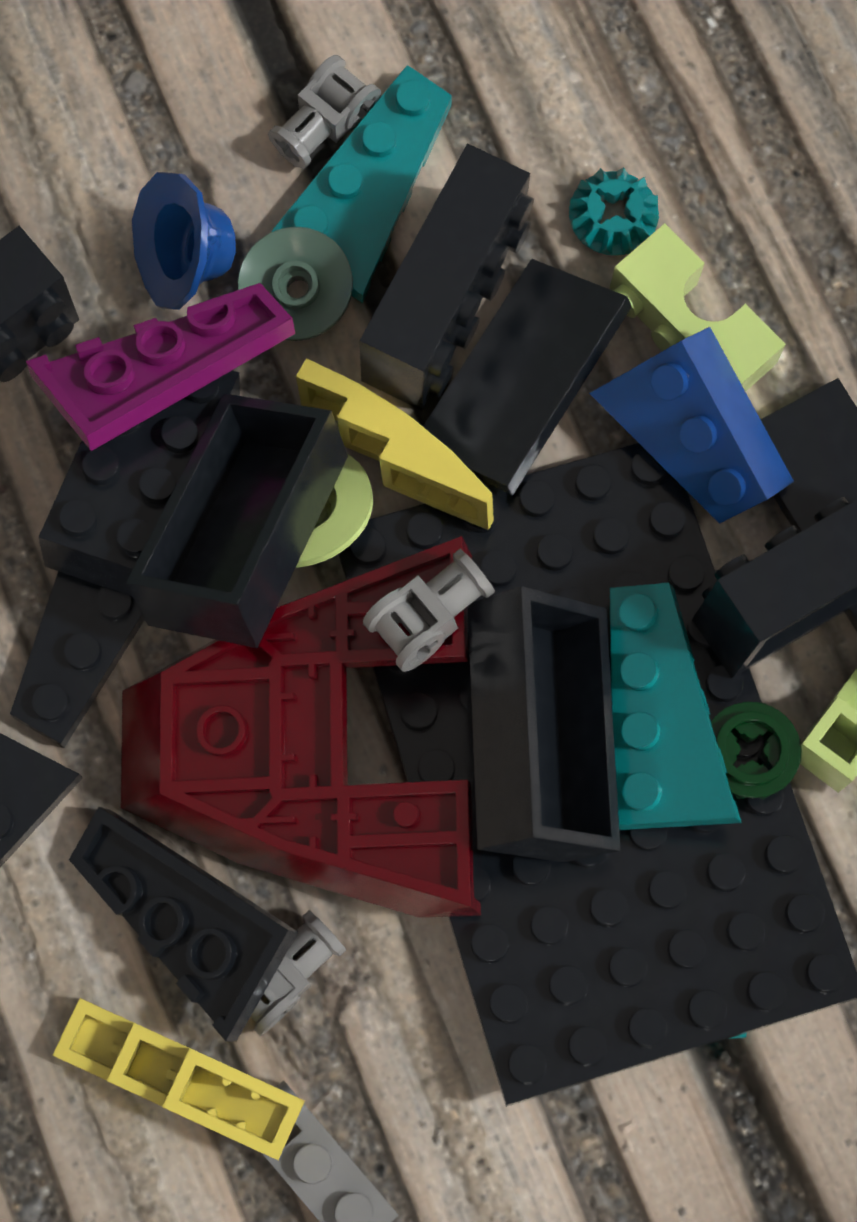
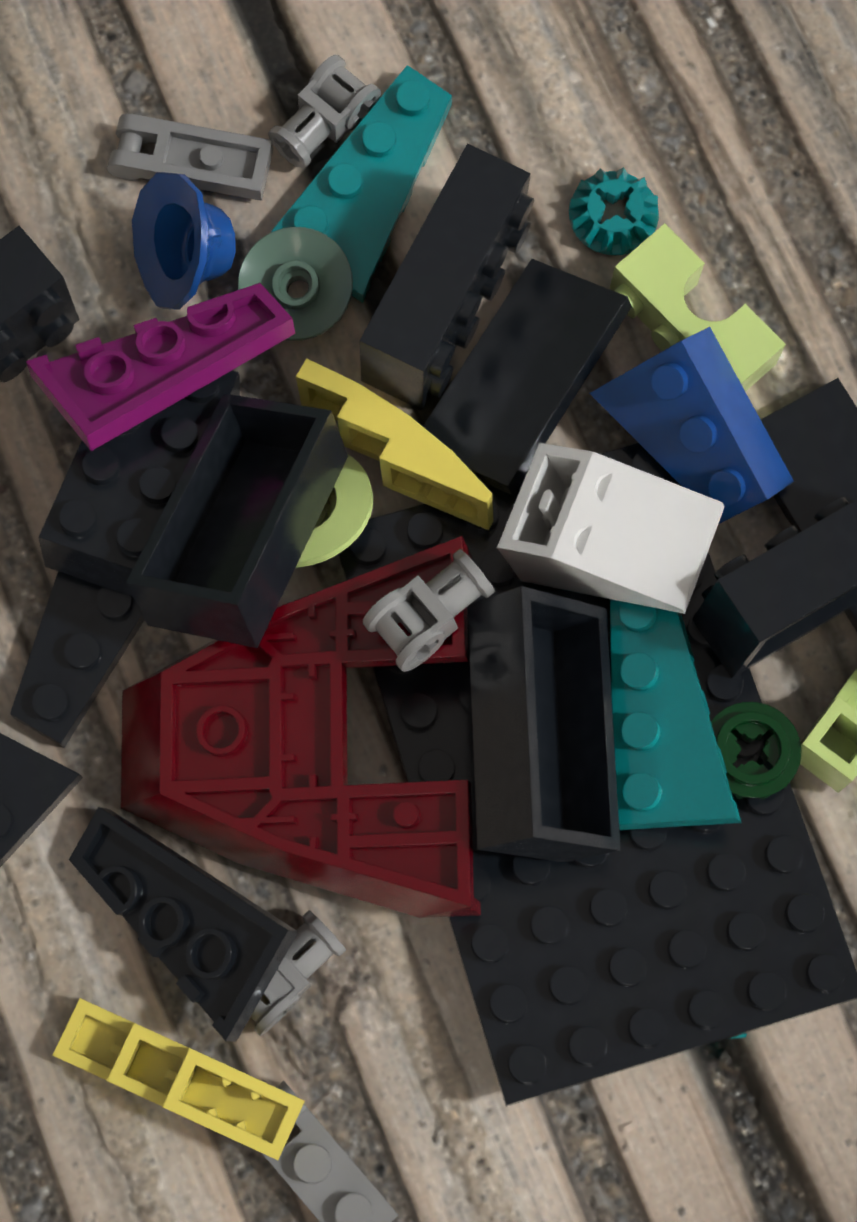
(207, 156): none -> light grey plate
(608, 530): none -> white slope

